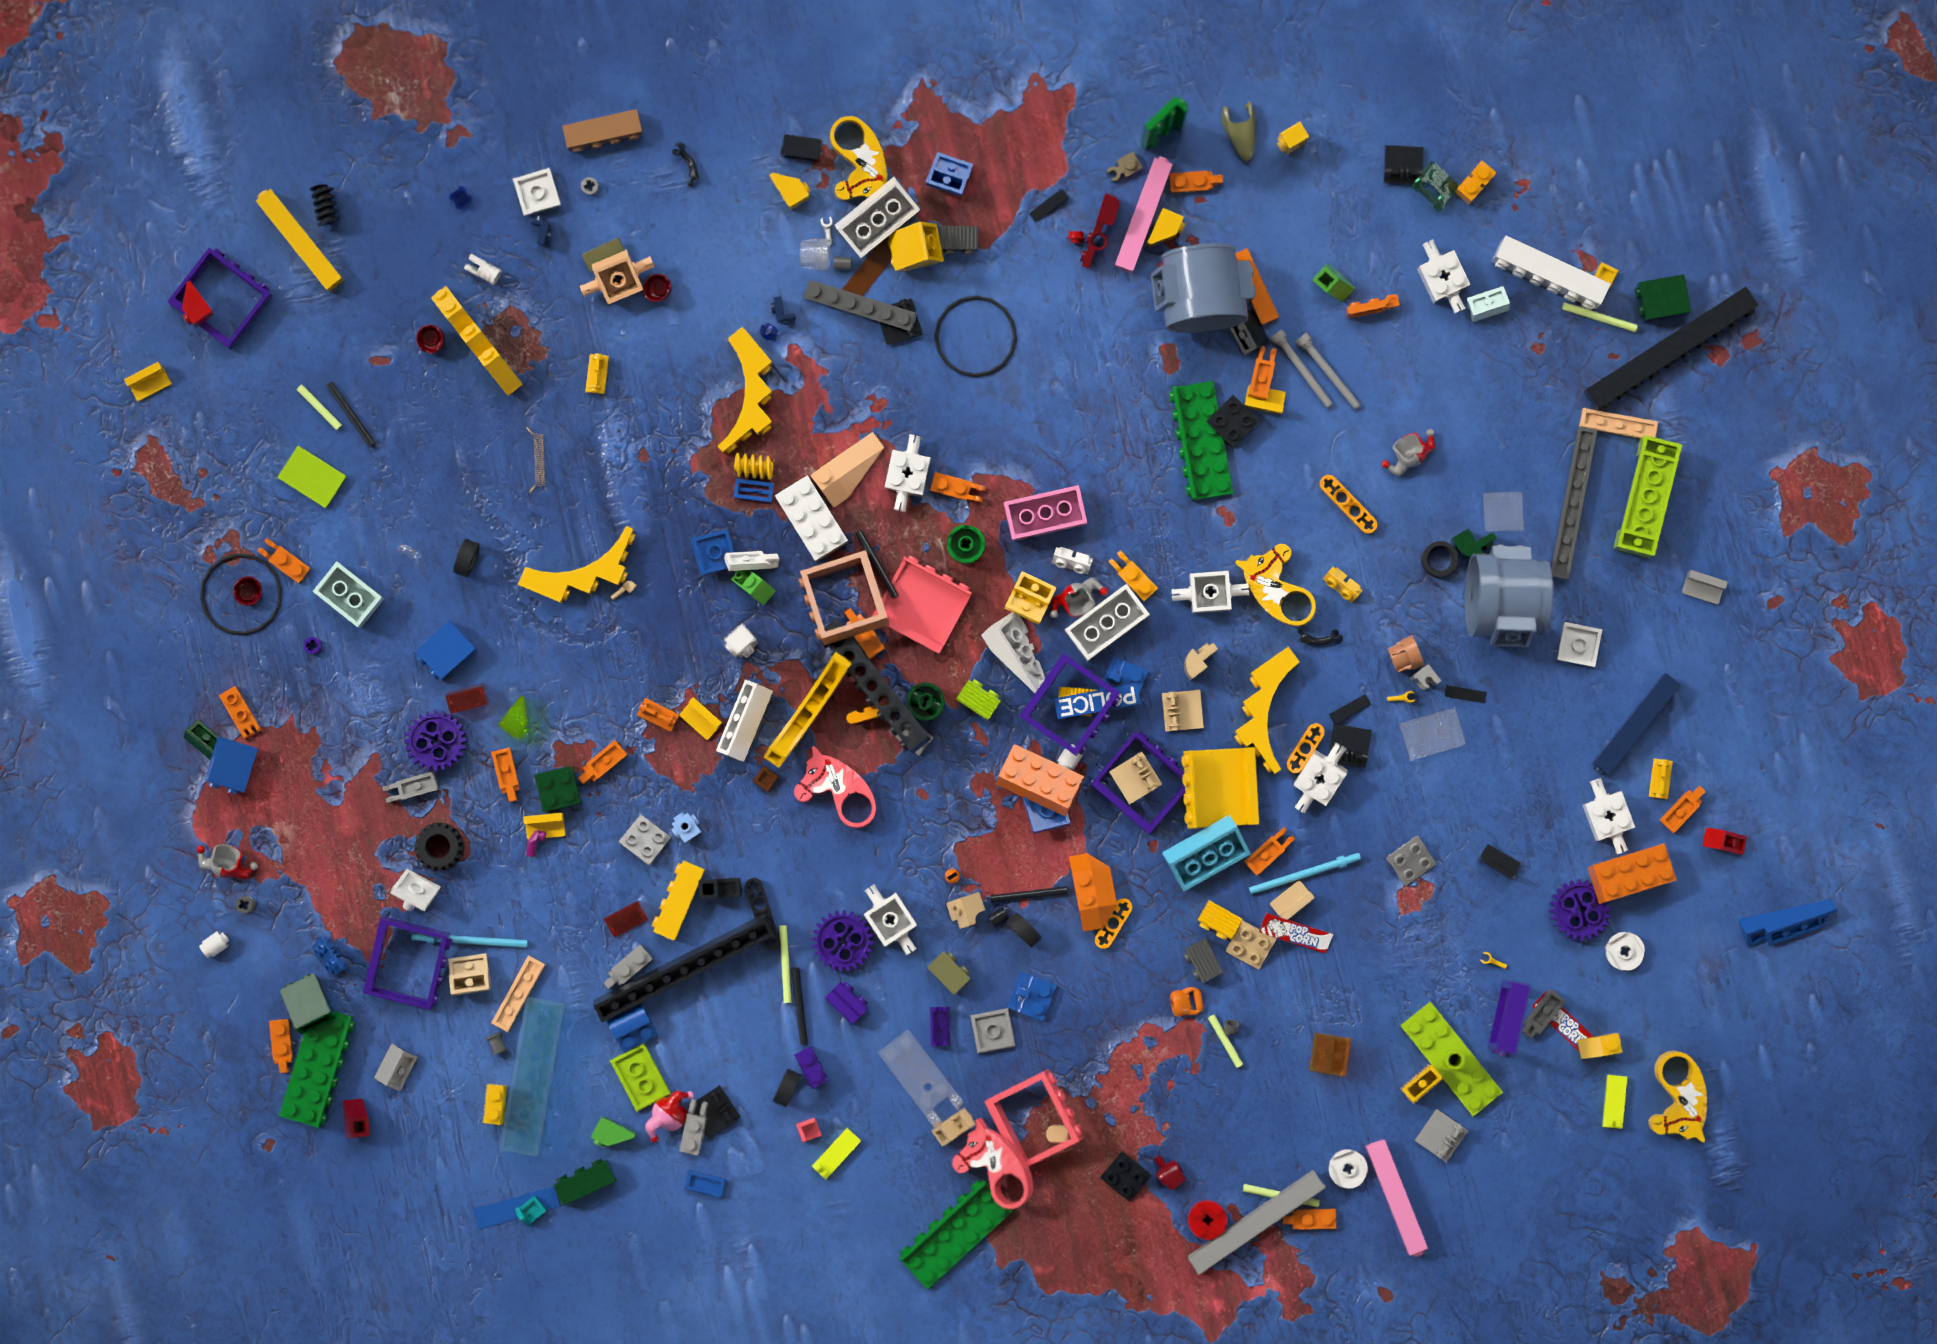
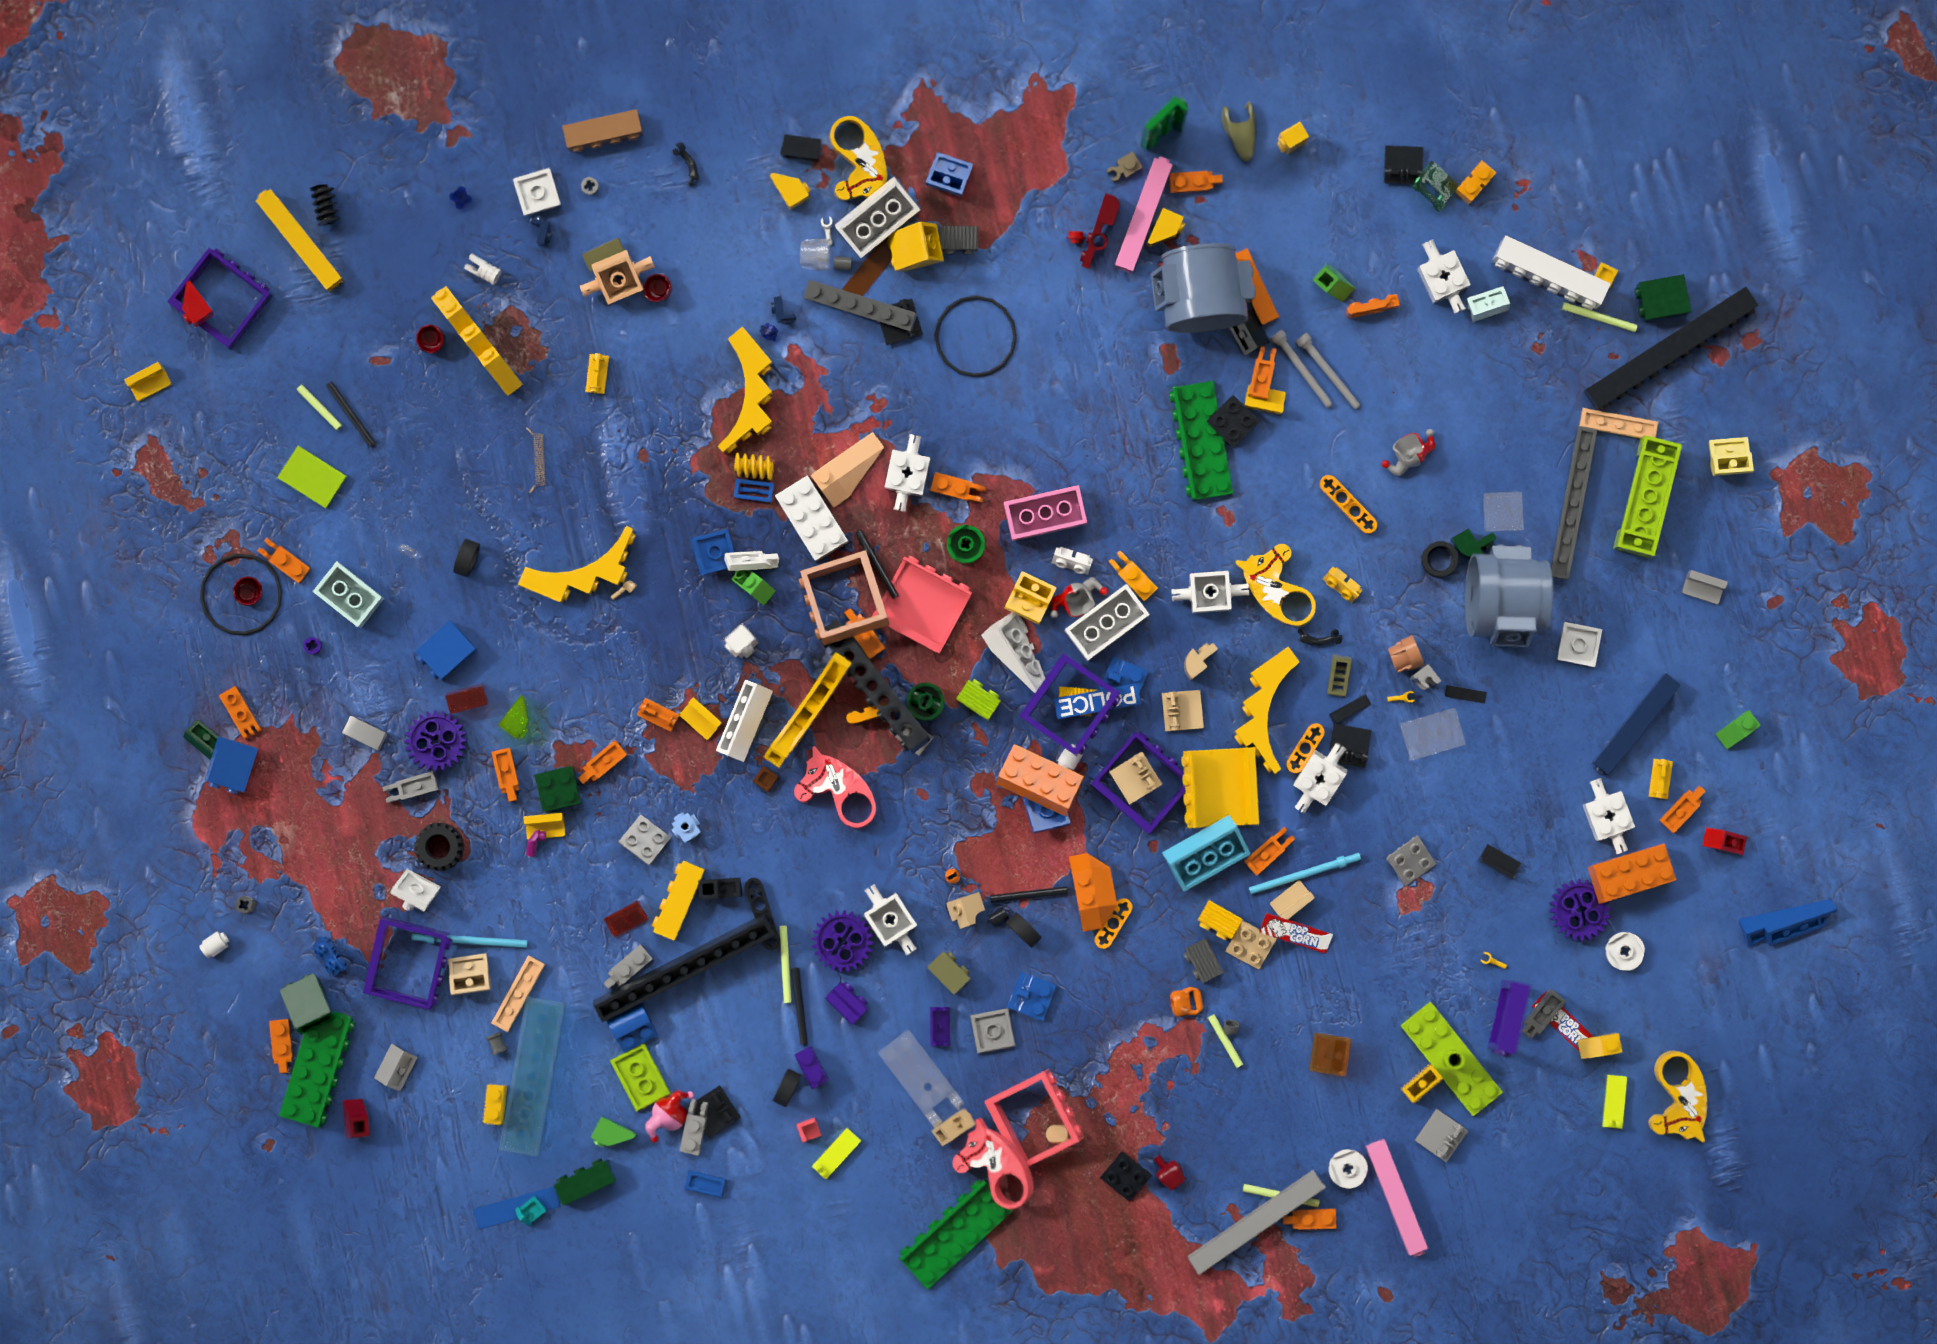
(225, 862): light grey piece -> none
(364, 733): none -> light grey slope
(1048, 205): black piece -> none
(1215, 1226): red brick -> none
(1339, 658): none -> olive slope
(1730, 456): none -> light yellow brick
(1737, 729): none -> bright green slope

